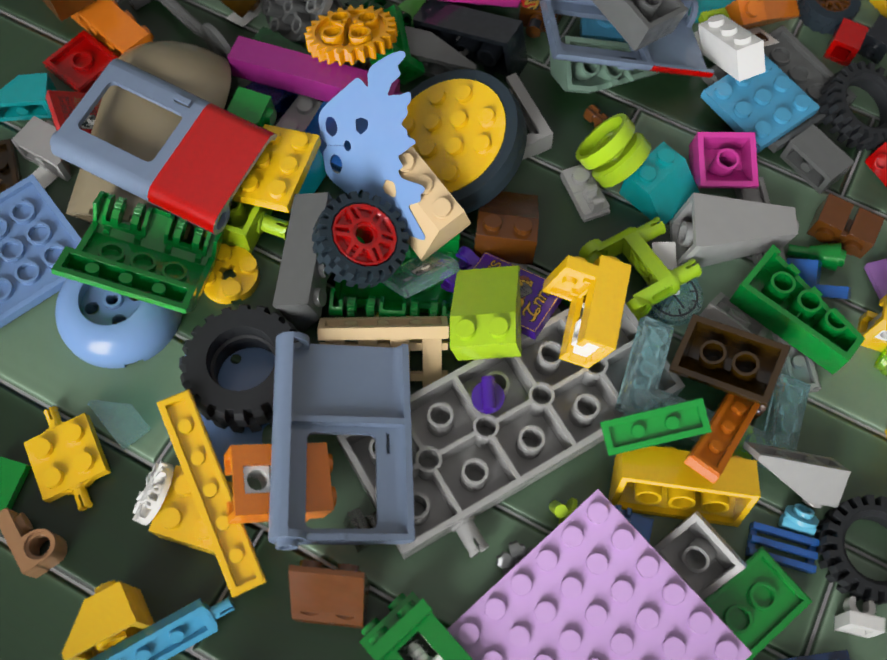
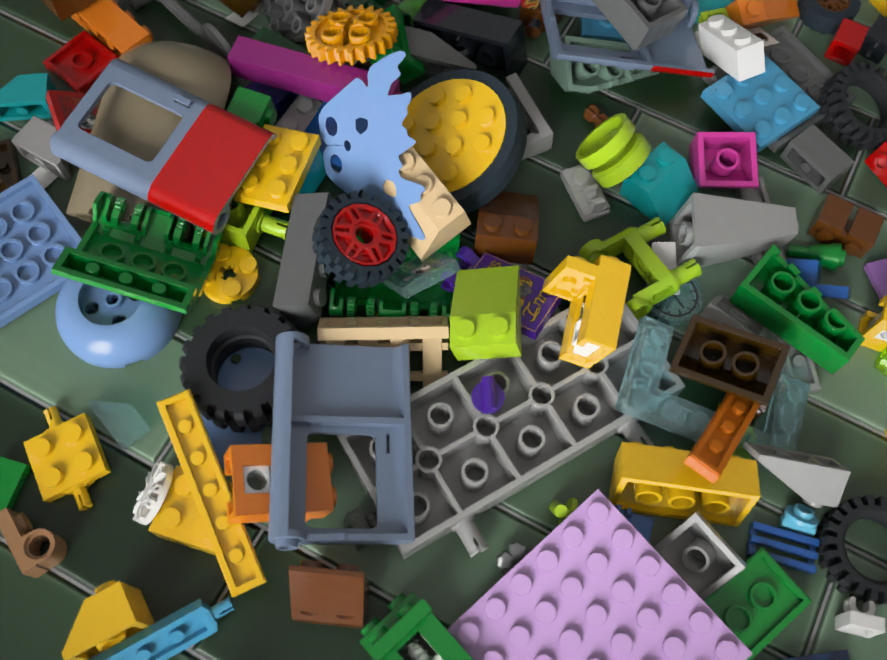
(655, 426): green plate -> none

